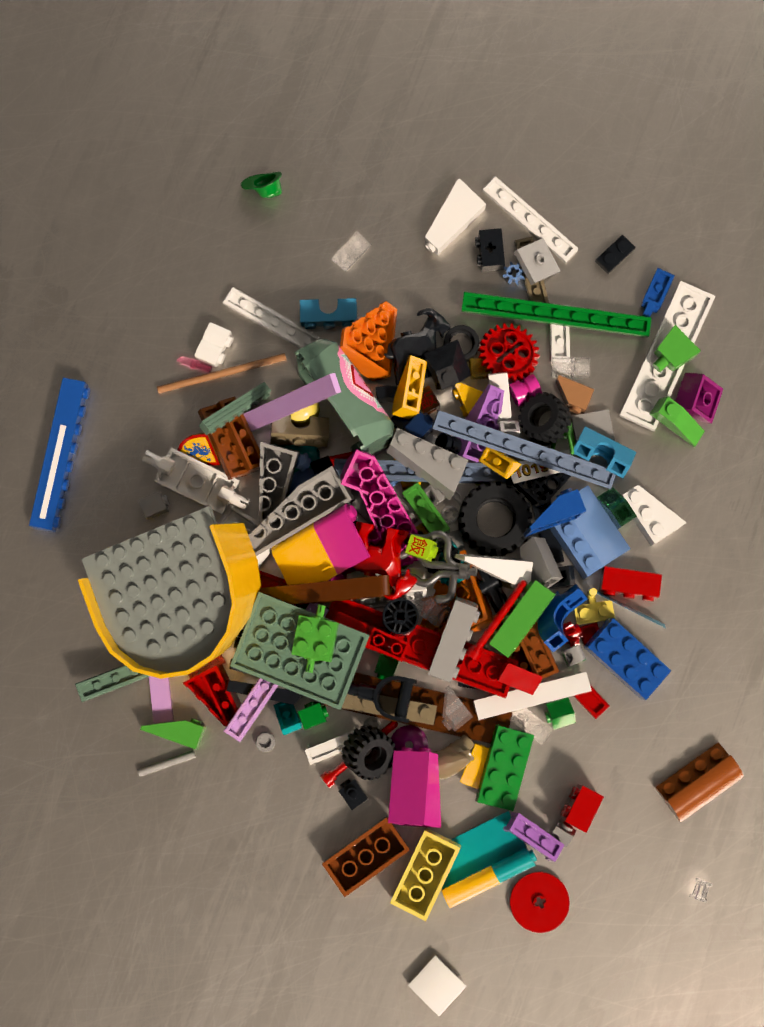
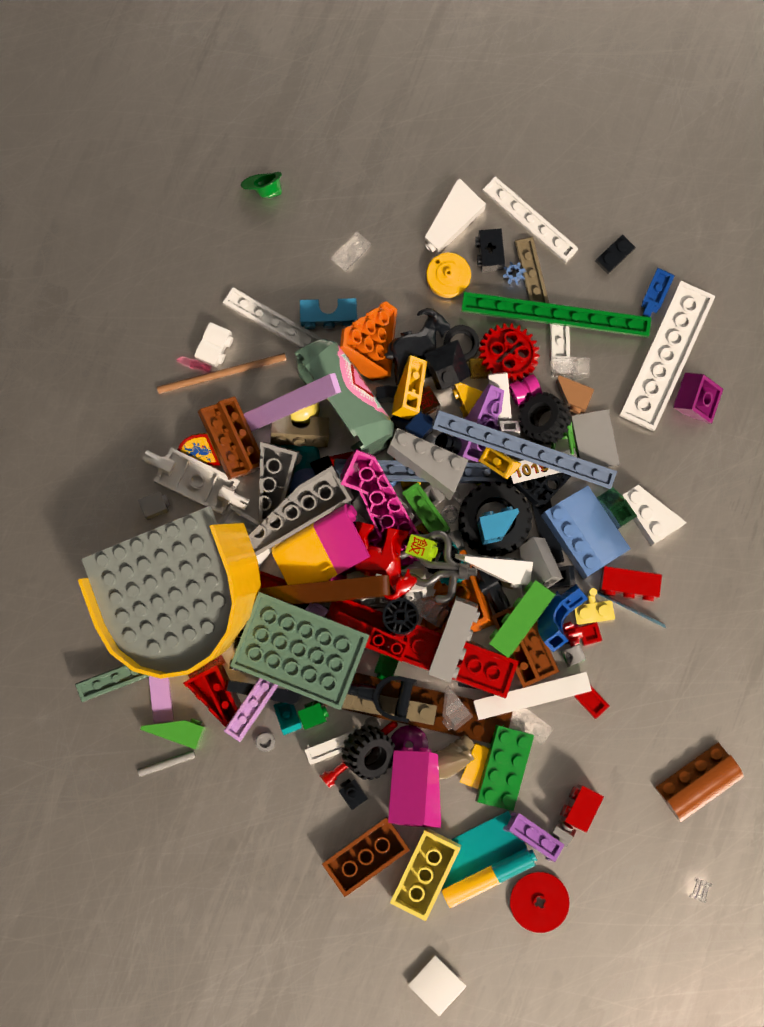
(59, 455): blue brick -> none
(235, 409): sand green piece -> none
(303, 462): medium blue plate -> none
(315, 638): bright green plate -> none
(448, 275): none -> yellow wheel
(475, 651): red piece -> none
(494, 526): none -> dark azure slope
(519, 678): red slope -> none
(537, 261): light grey plate -> none
(560, 713): green brick -> none
(564, 509): blue slope -> none
(617, 456): dark azure arch -> none
(627, 658): blue brick -> none
(675, 351): bright green torso -> none
(677, 420): bright green slope -> none

